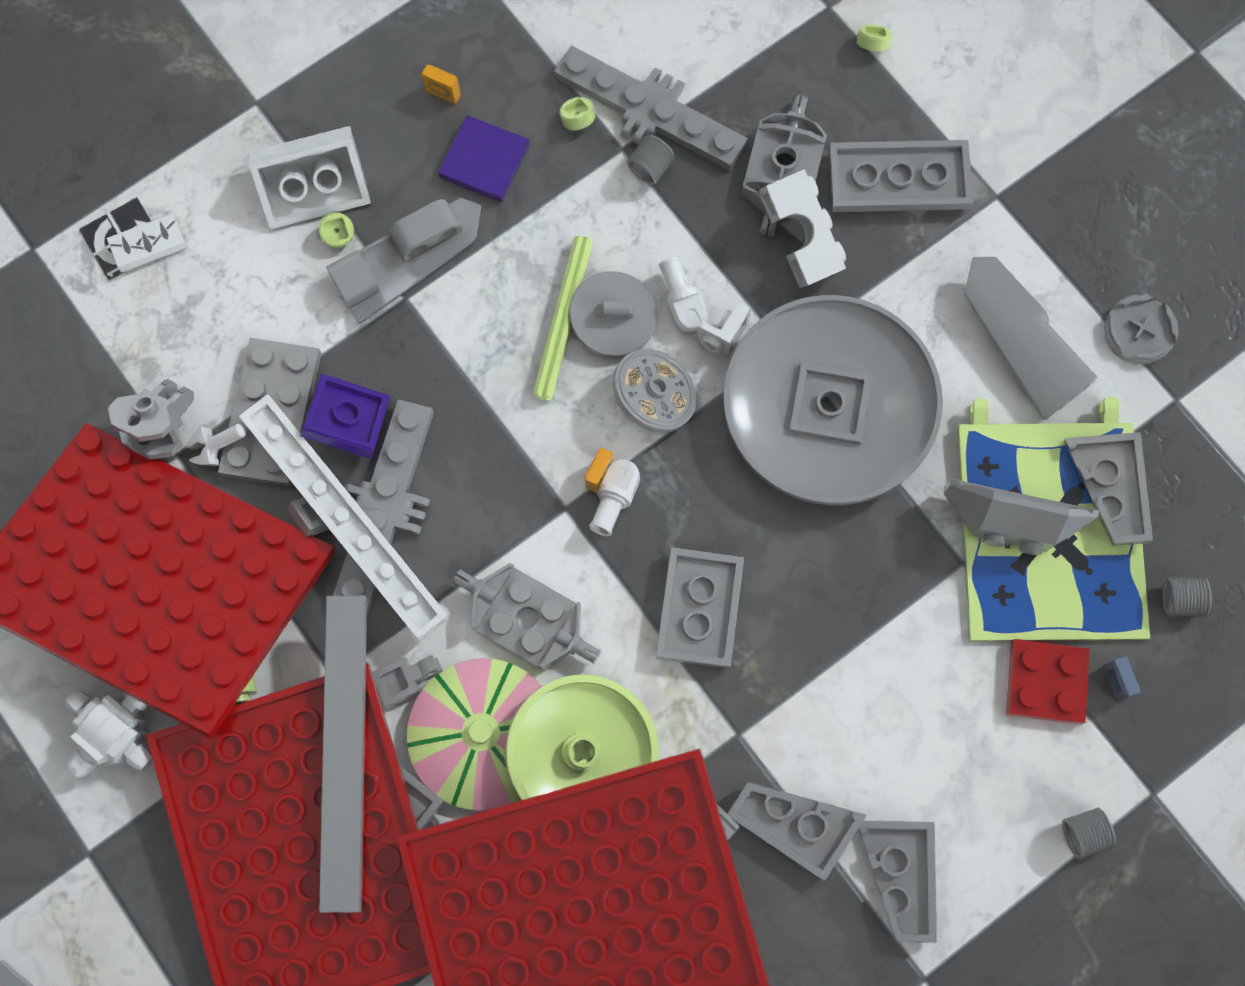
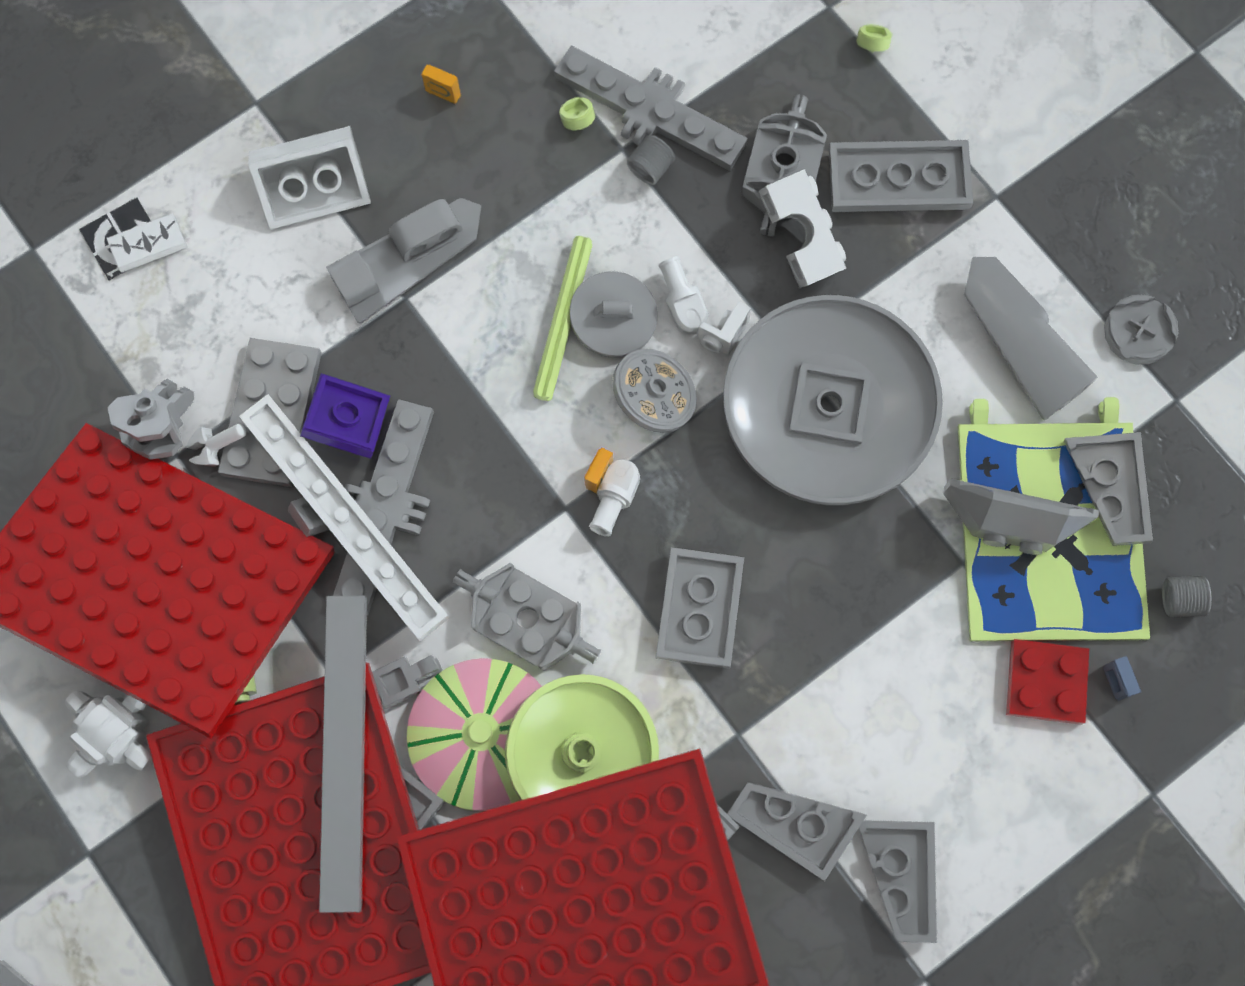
(336, 230): yellowish green tile -> none
(484, 158): dark purple tile -> none
(1089, 833): light grey piece -> none

